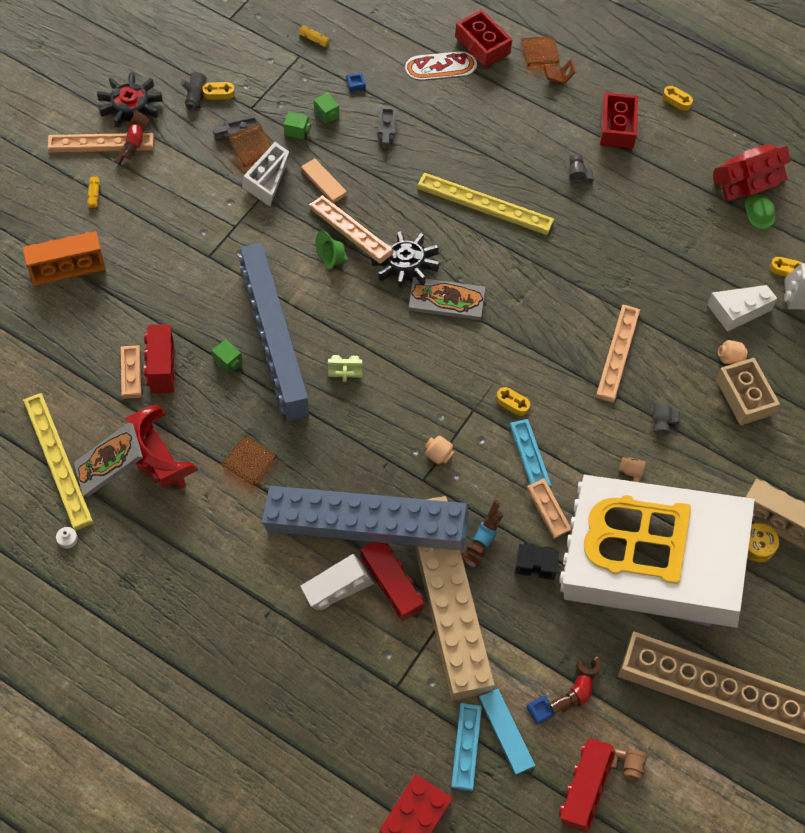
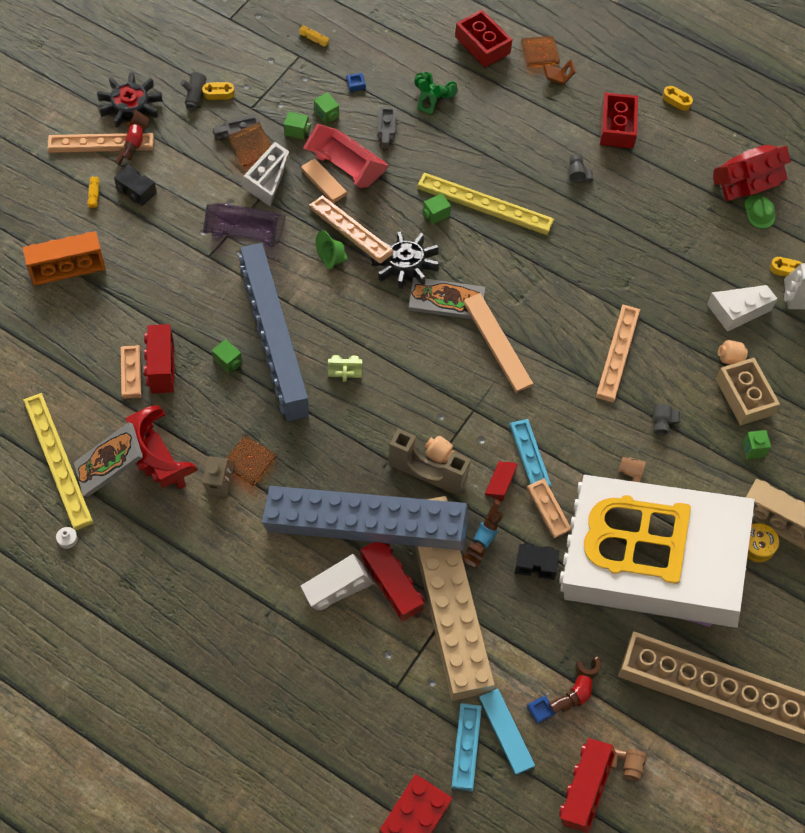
(137, 188): none -> black brick
(218, 474): none -> dark tan torso
(244, 222): none -> windscreen
(346, 154): none -> coral windscreen
(407, 459): none -> dark tan arch
(425, 84): none -> green piece
(436, 209): none -> bright green brick
(441, 65): sticker -> none
(498, 343): none -> light nougat tile
(501, 480): none -> red slope
(513, 400): yellow beam -> none
(756, 444): none -> bright green brick

